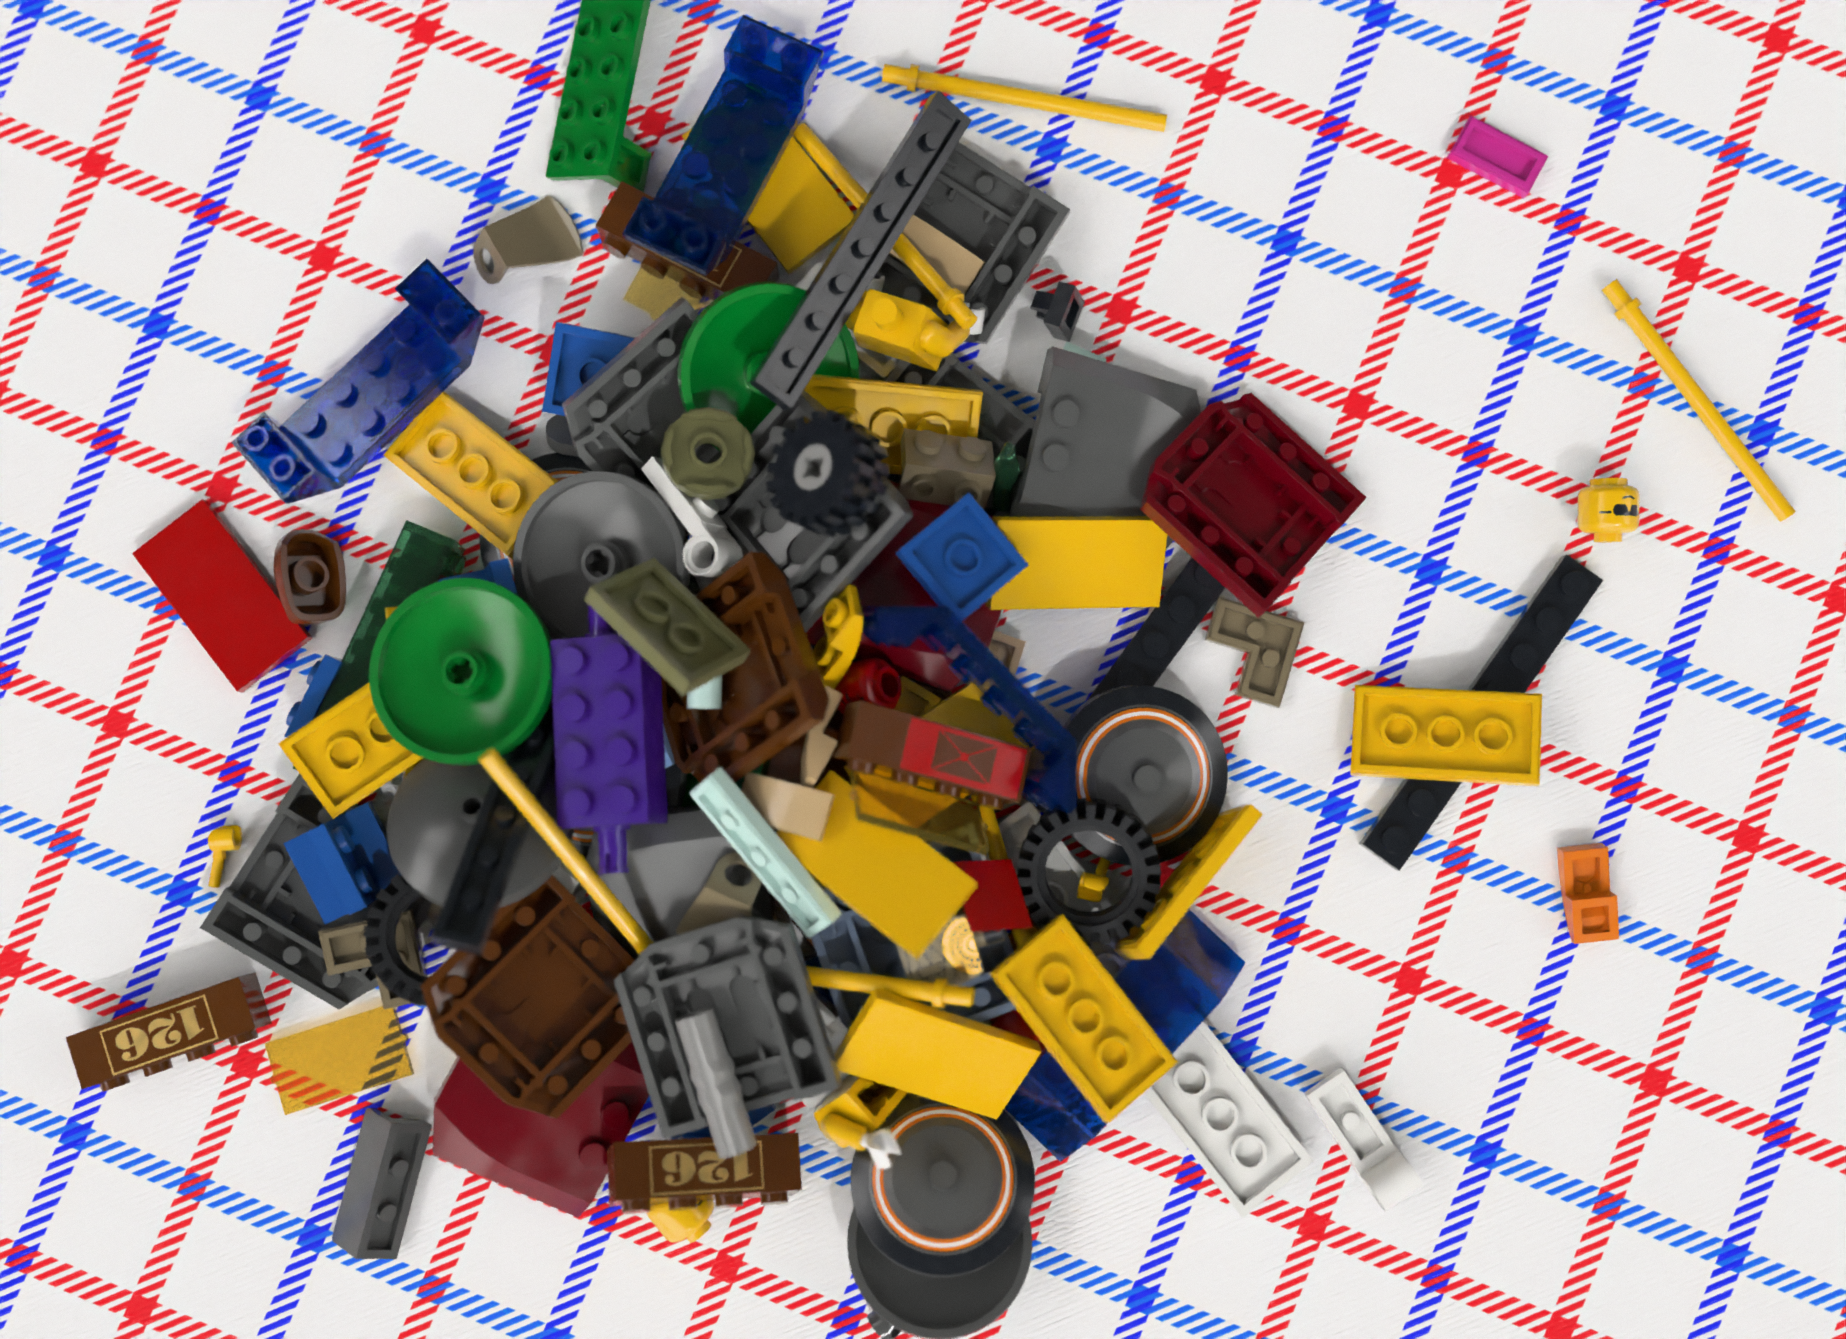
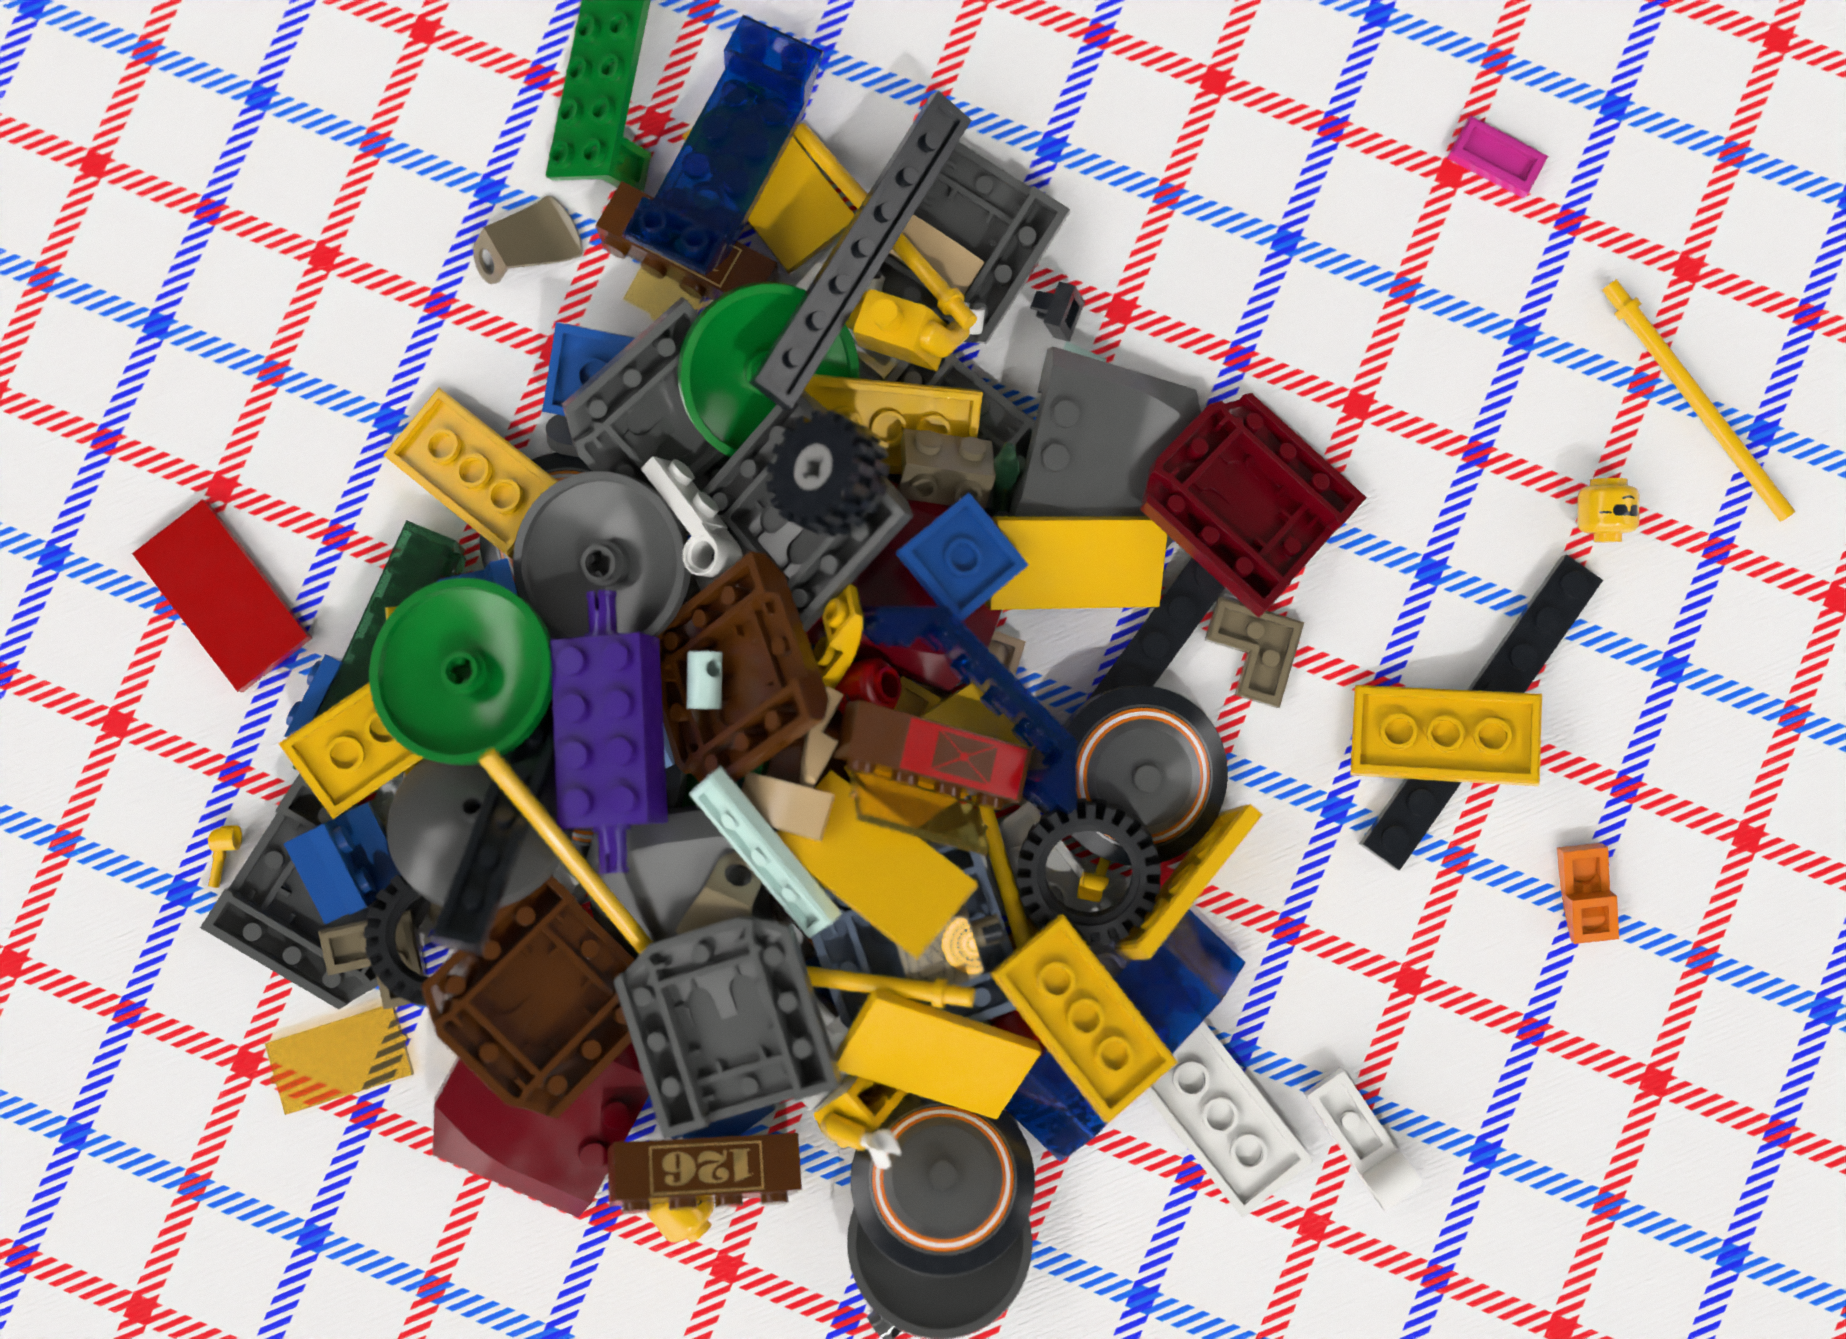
(169, 1030): reddish brown brick -> none
(310, 577): reddish brown piece -> none
(370, 394): clear blue slope -> none
(380, 1185): dark grey panel -> none
(667, 625): olive plate -> none
(703, 479): olive tile -> none
(716, 1082): light grey axle -> none
(916, 78): yellow bar -> none
(998, 896): red sticker -> none

